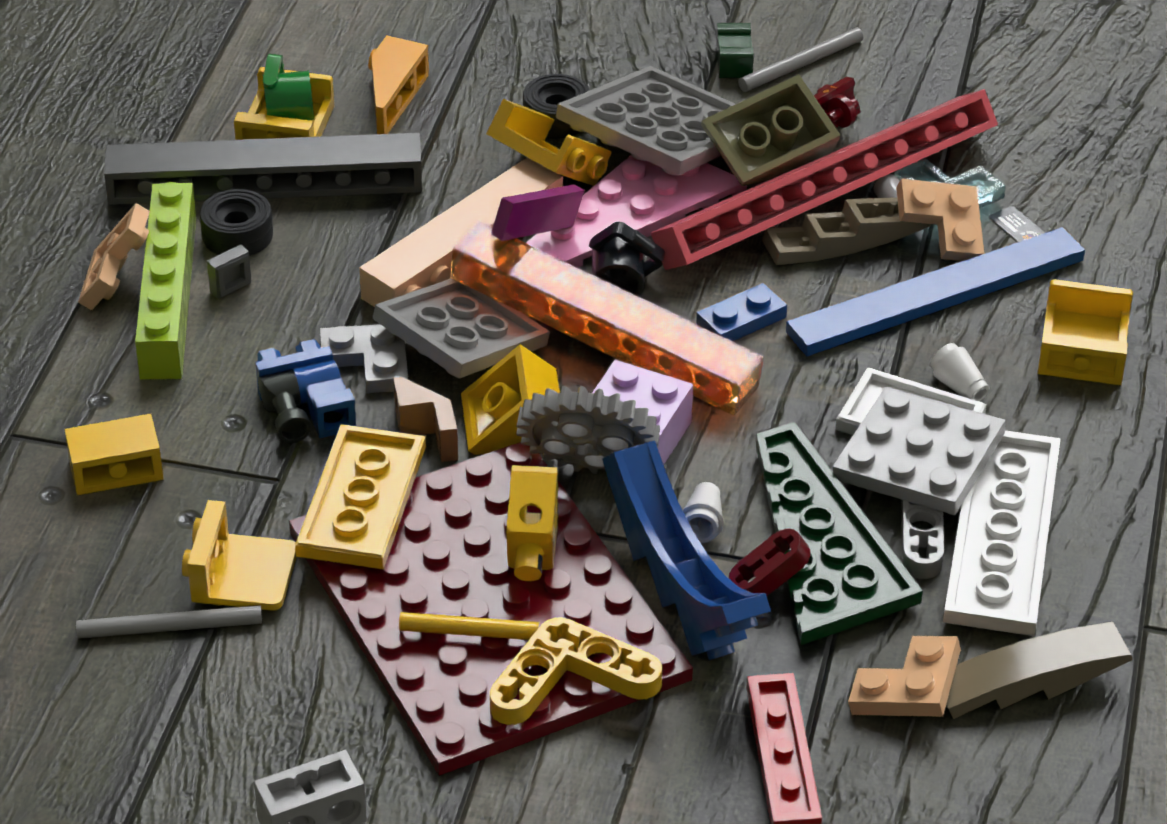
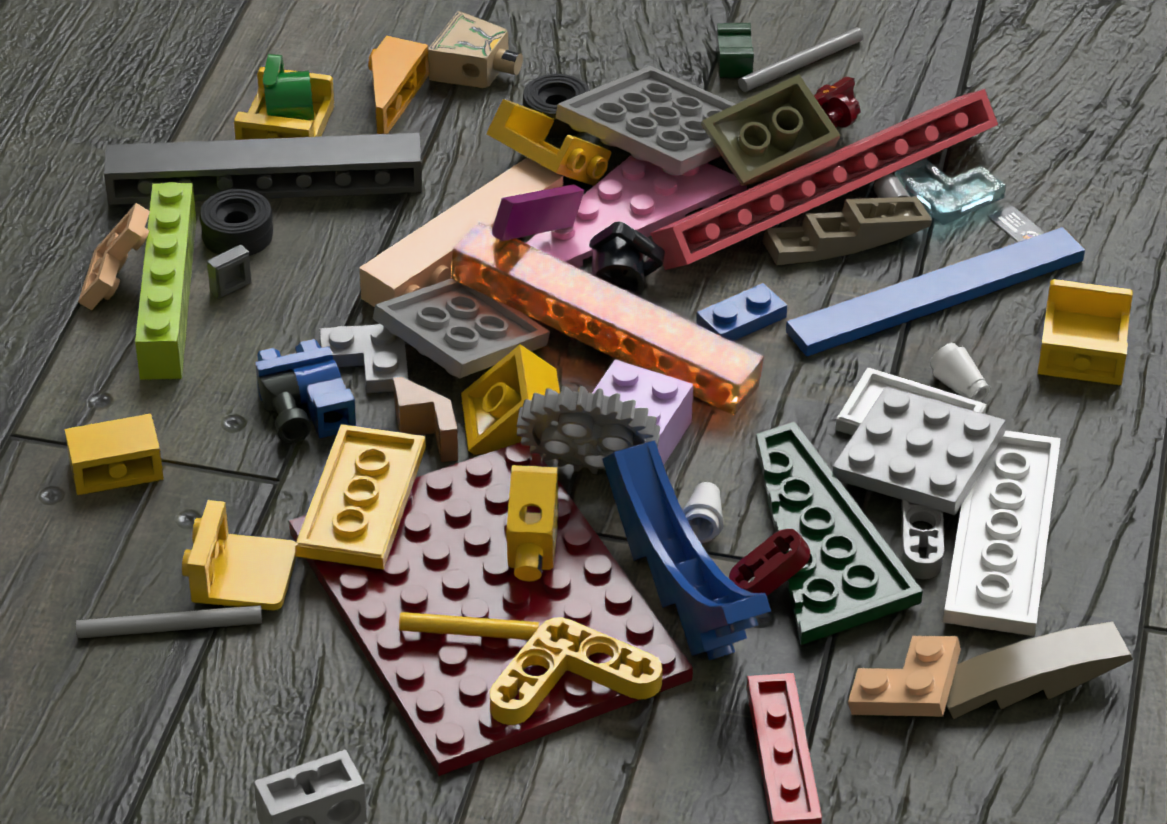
(471, 53): none -> tan torso
(949, 207): light nougat plate -> none

